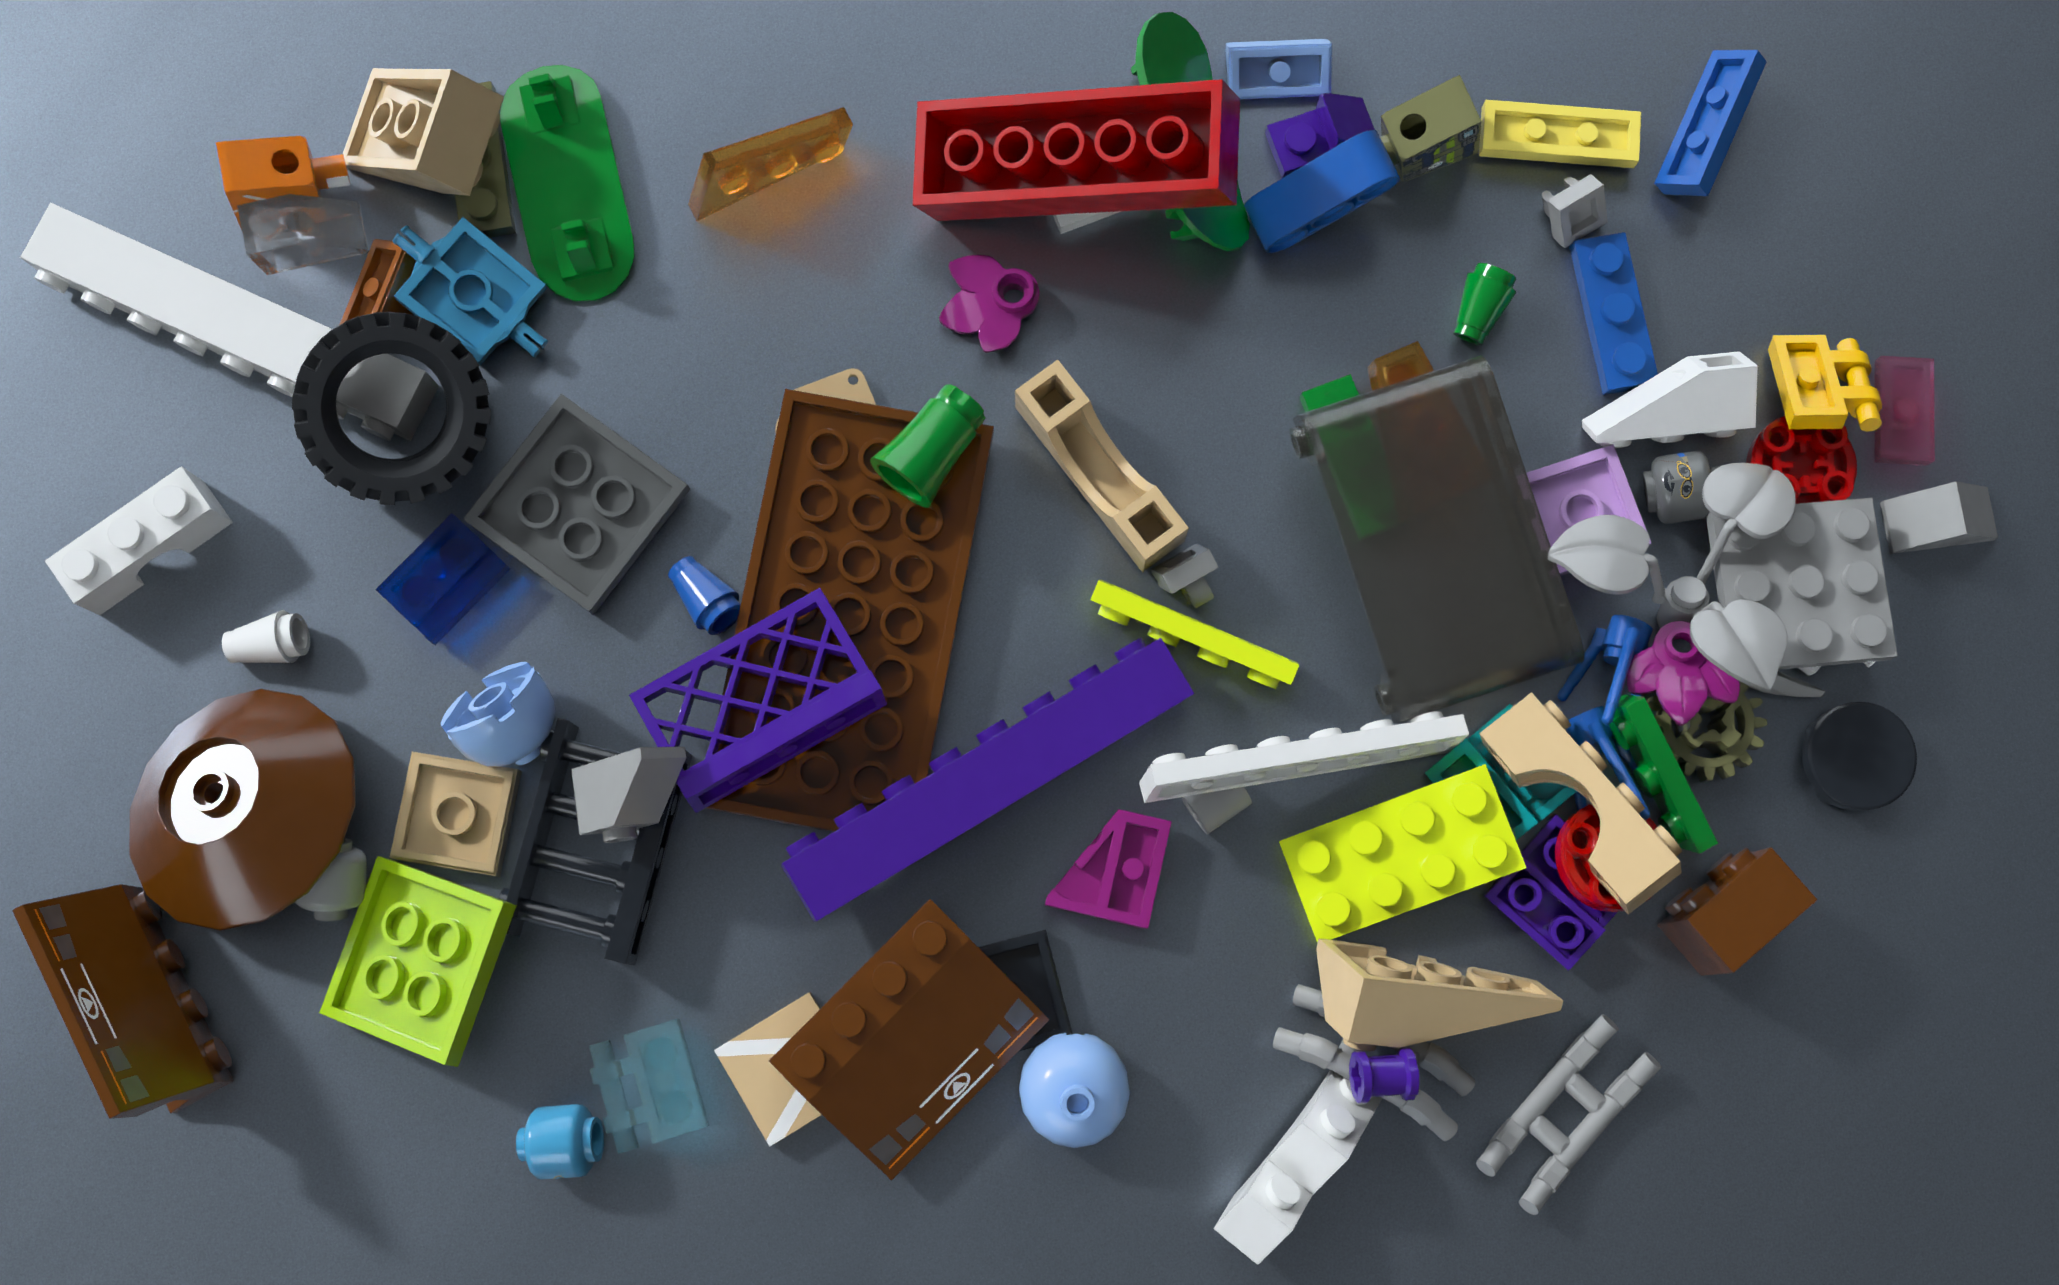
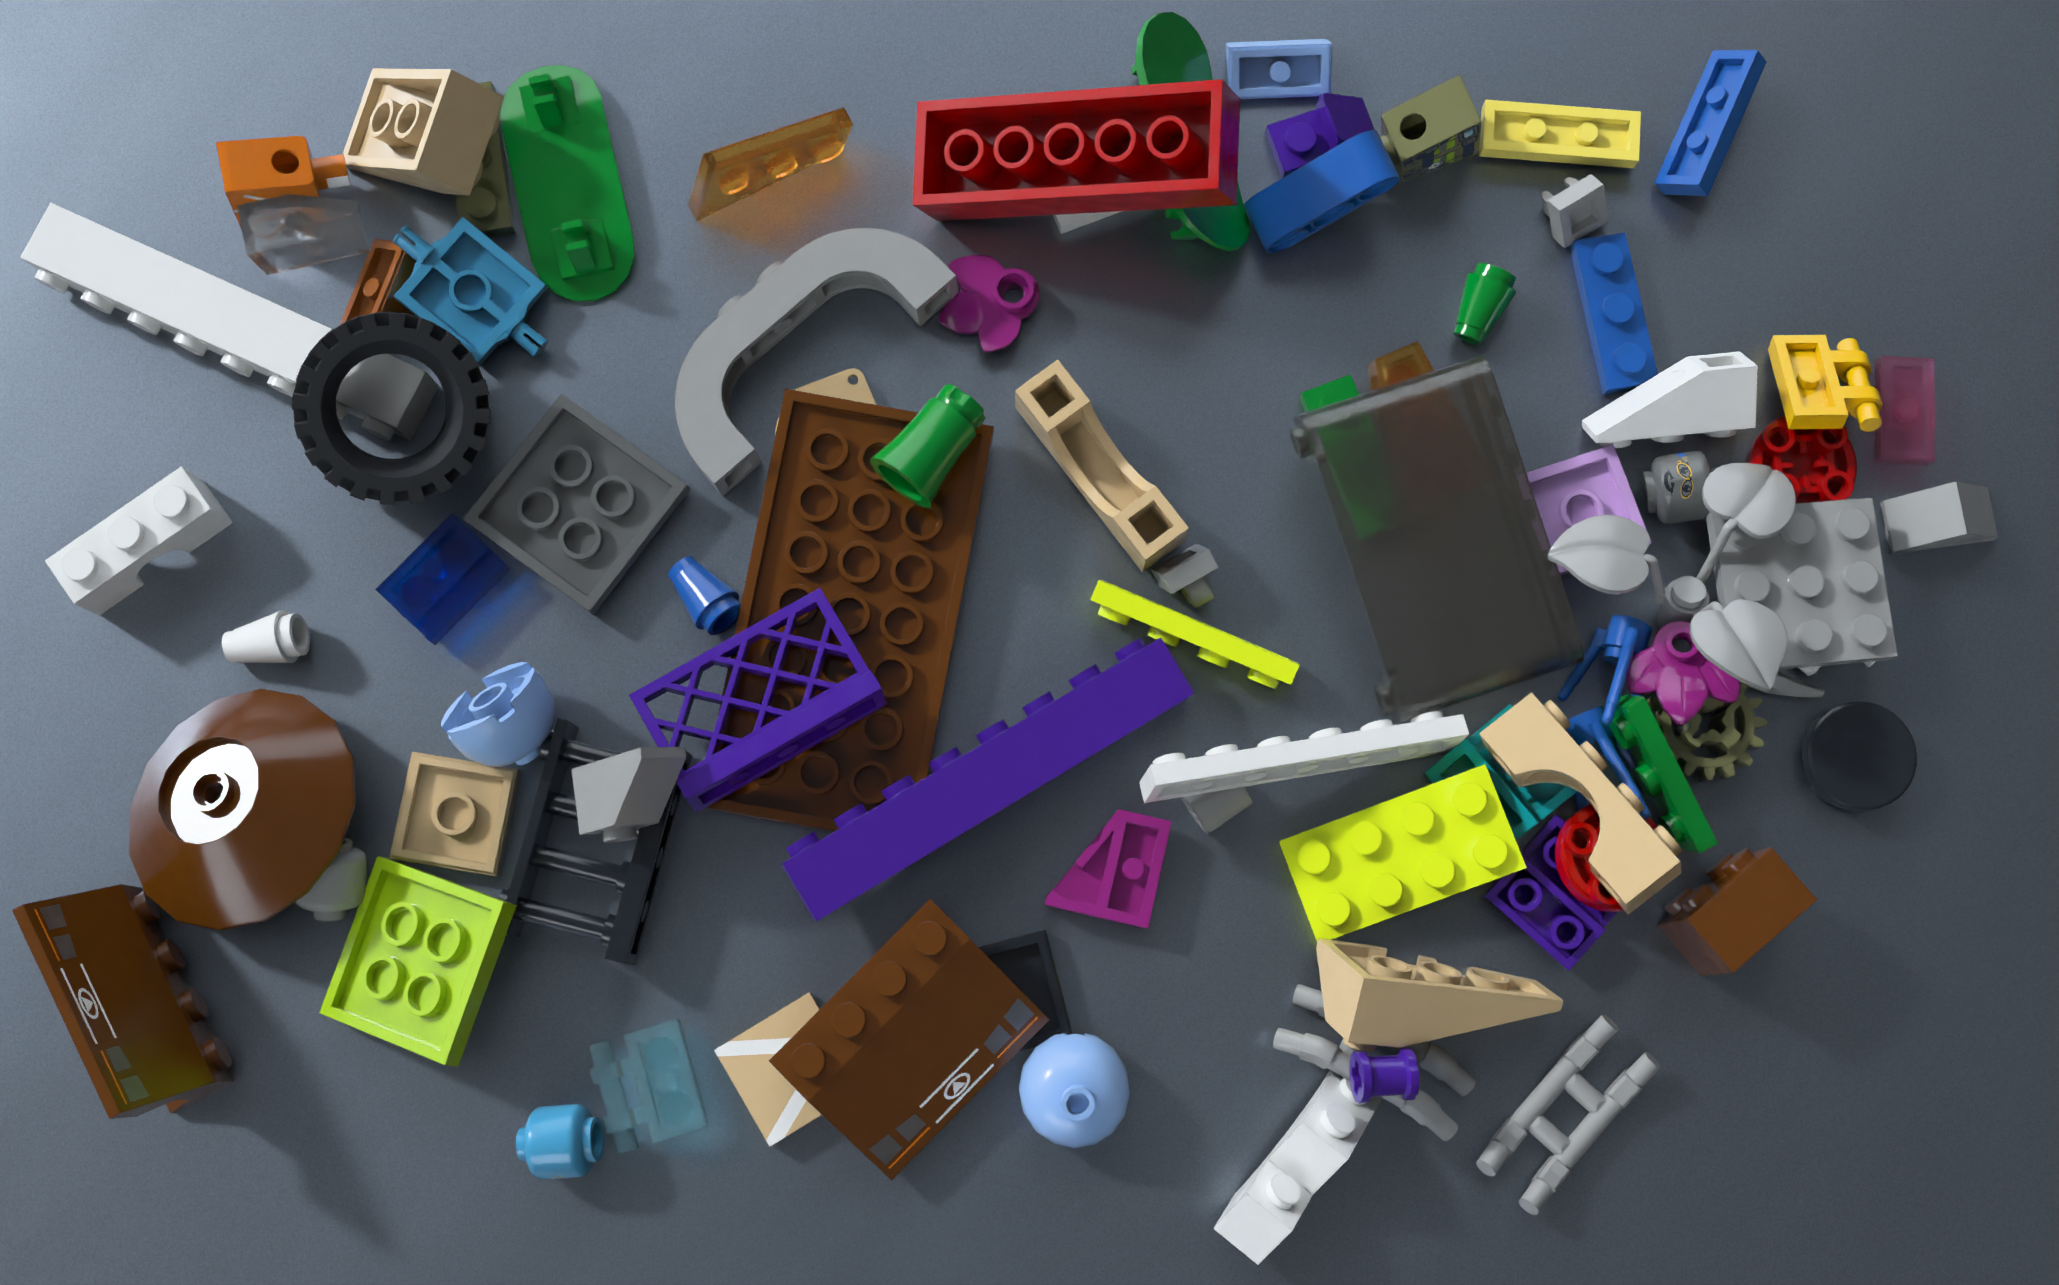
(776, 306): none -> light grey arch

